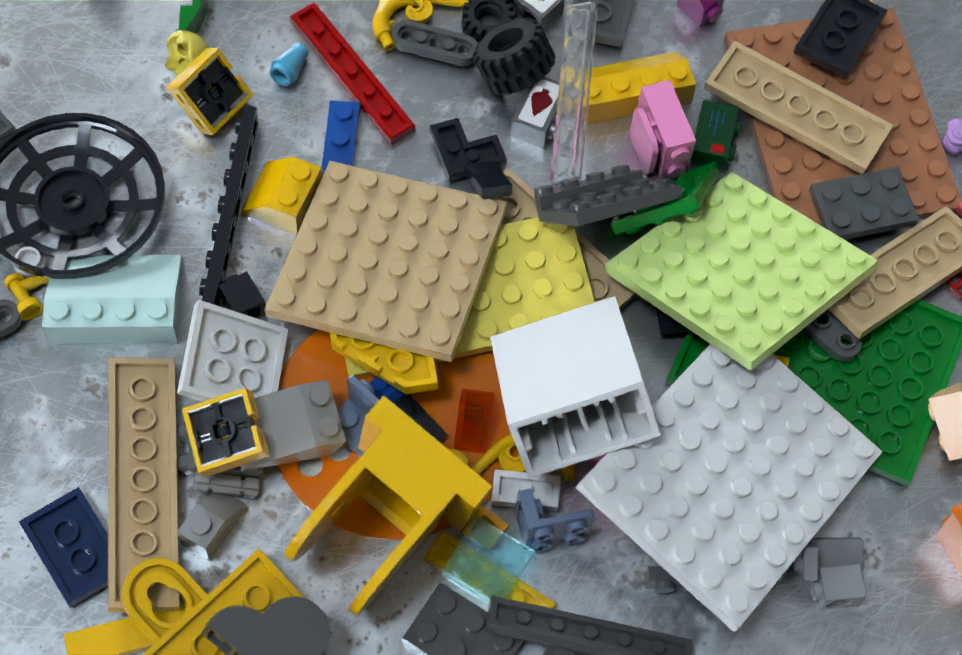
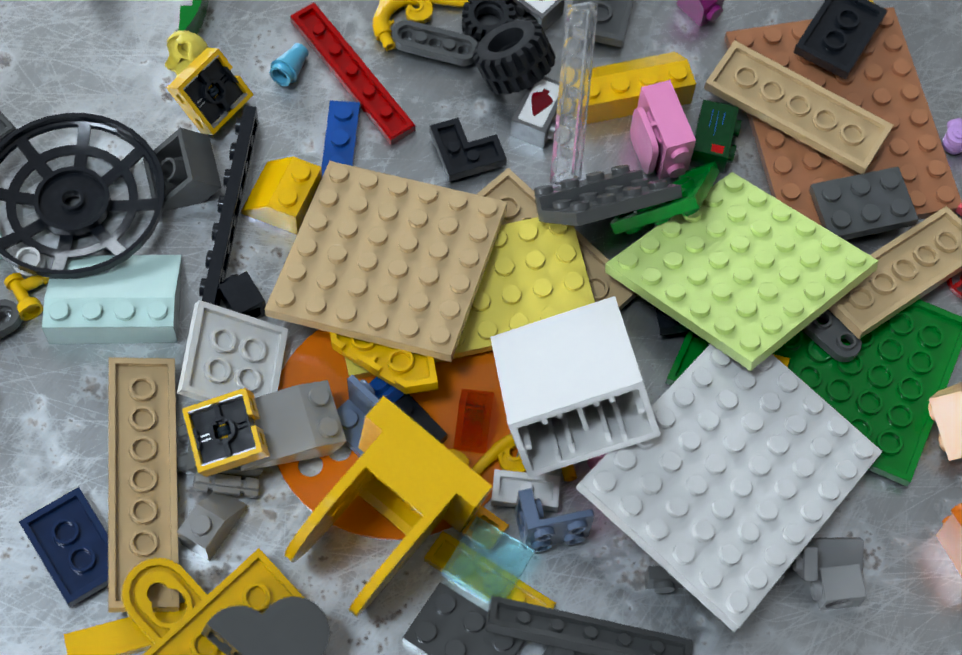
(187, 169): none -> dark grey slope
(488, 179): black tile -> none

